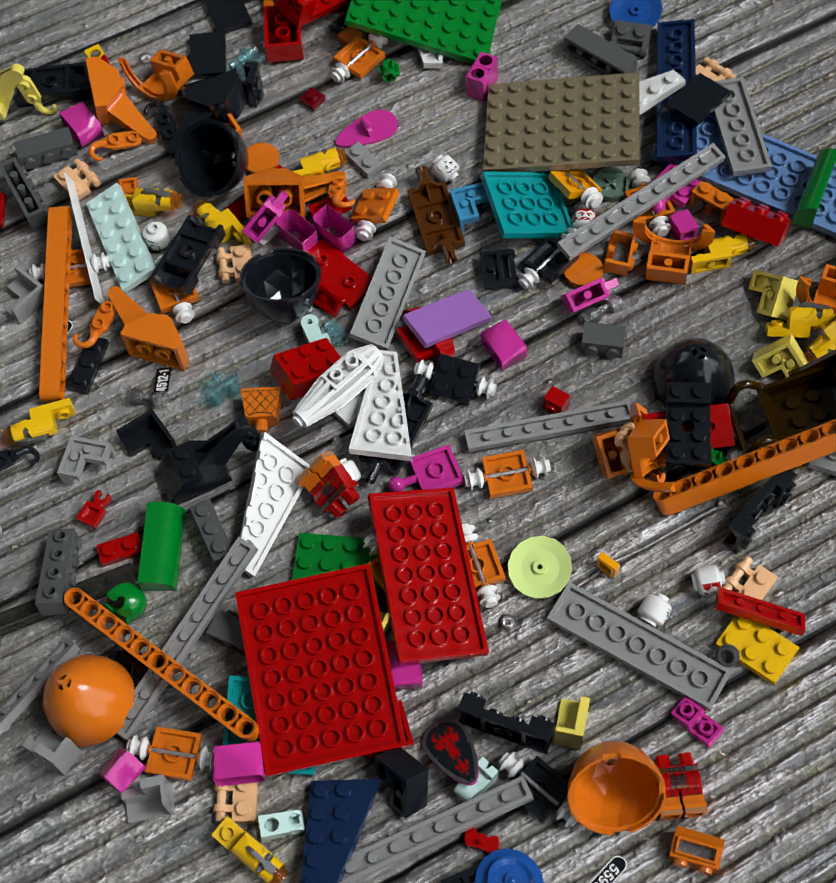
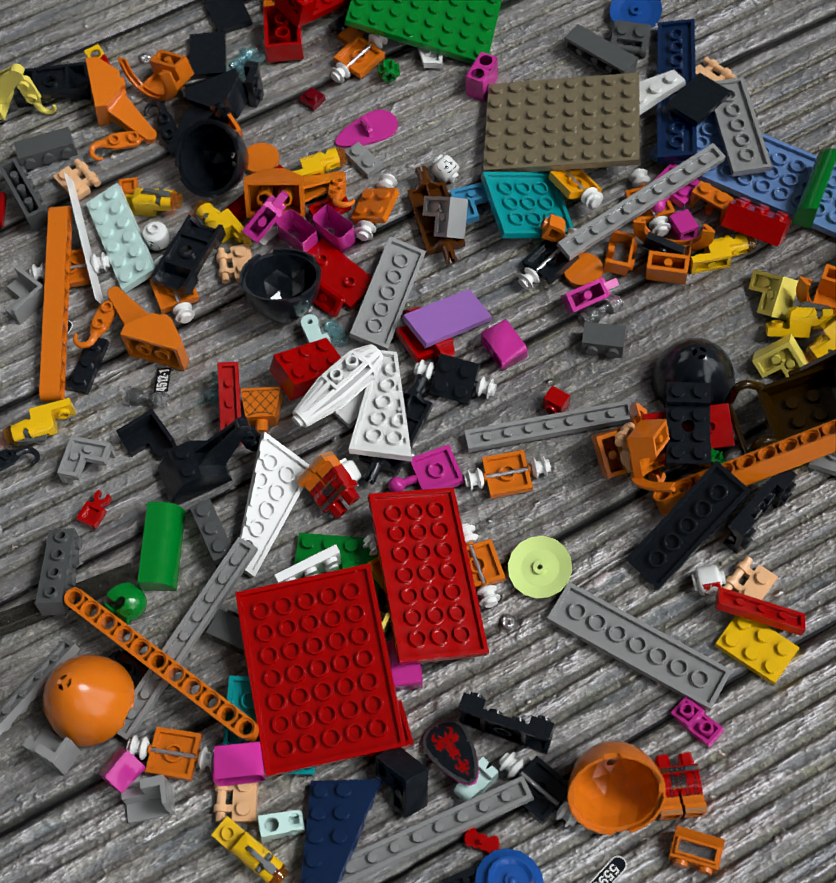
(82, 124): dark pink piece -> none
(120, 549): red plate -> none
(228, 393): none -> red plate
(323, 561): none -> white plate
(449, 215): none -> light grey panel
(492, 269): black plate -> none
(553, 228): none -> orange plate
(571, 723): light yellow panel -> none
(582, 217): white head -> none
(607, 565): light orange tile -> none
(613, 184): sand green tile -> none
(654, 609): white head -> none
(658, 243): none -> black plate
(688, 525): none -> black plate
(728, 655): dark grey plate -> none

